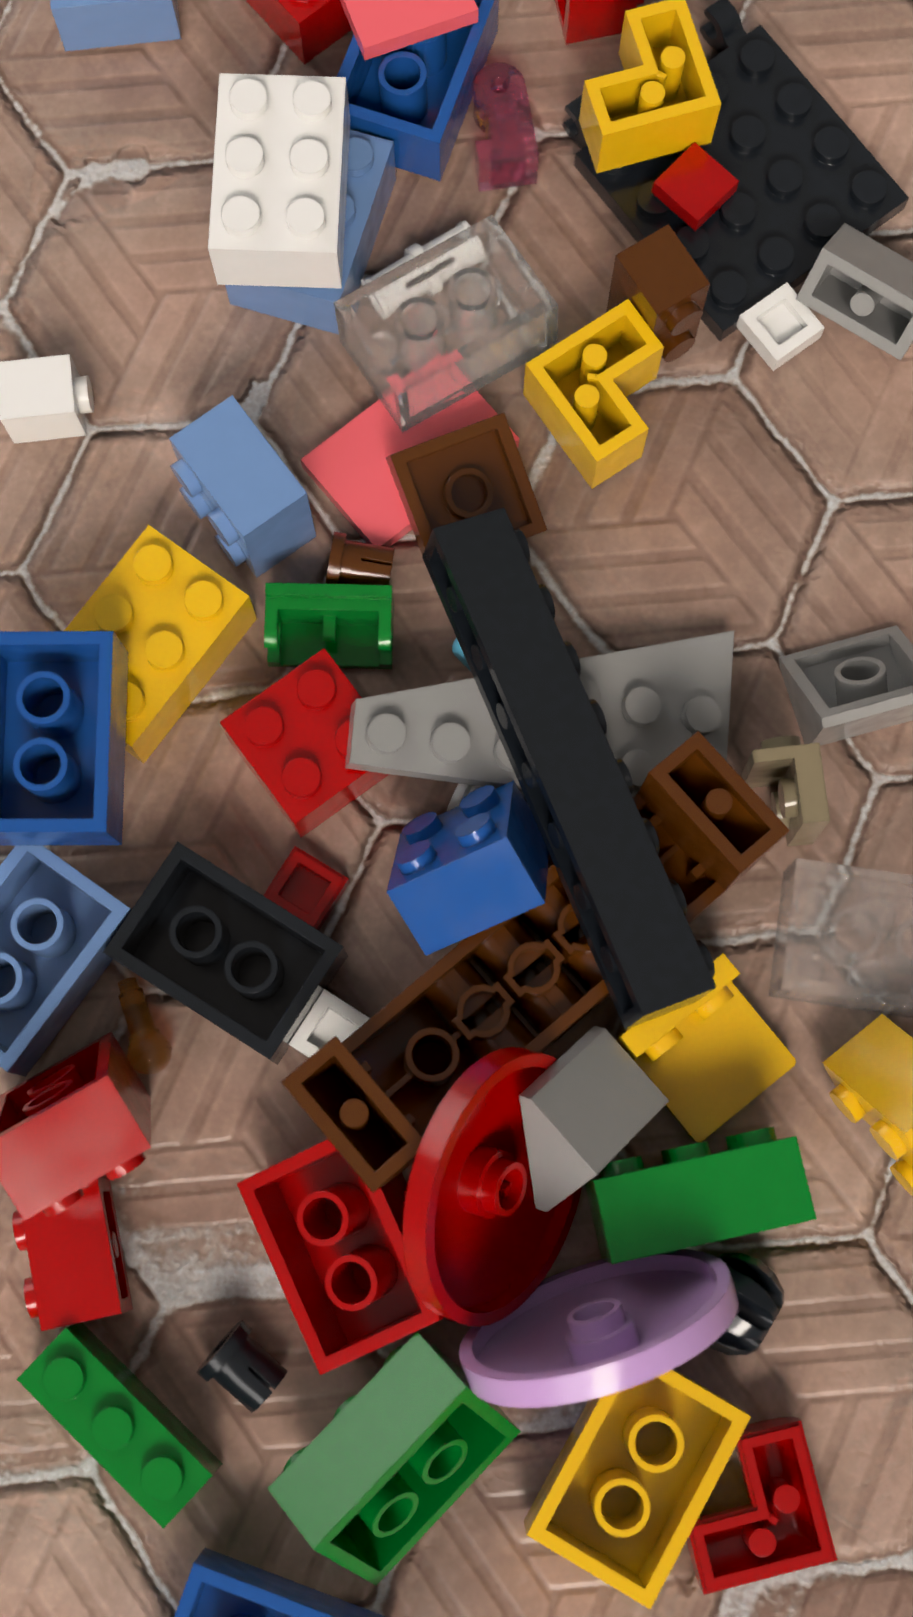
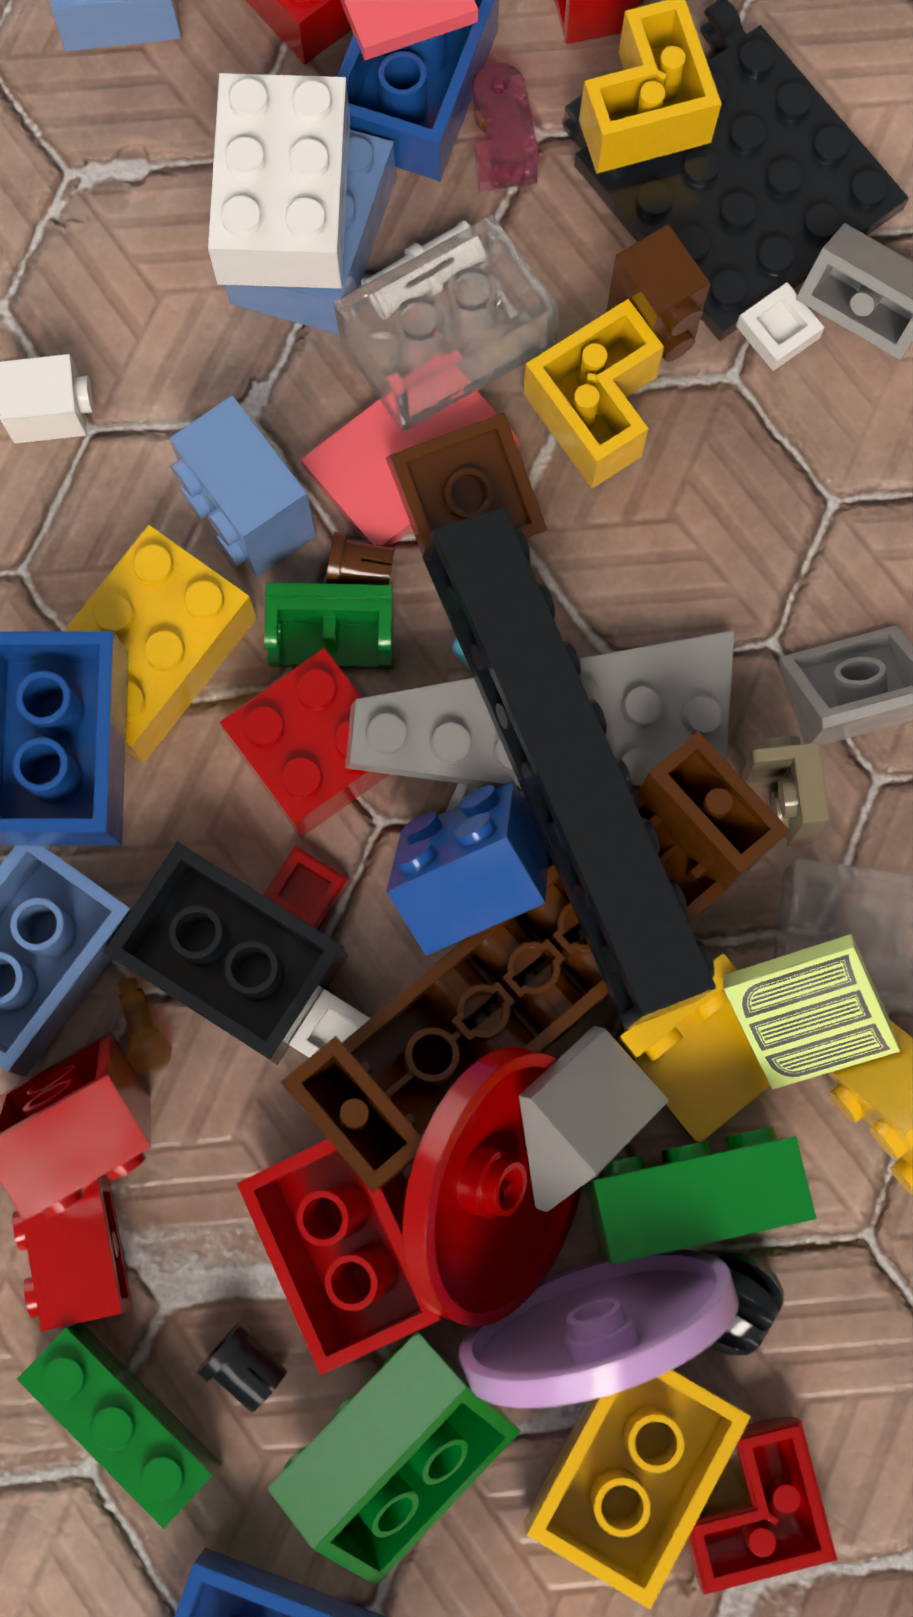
(695, 186): red tile -> none
(811, 1012): none -> yellowish green tile

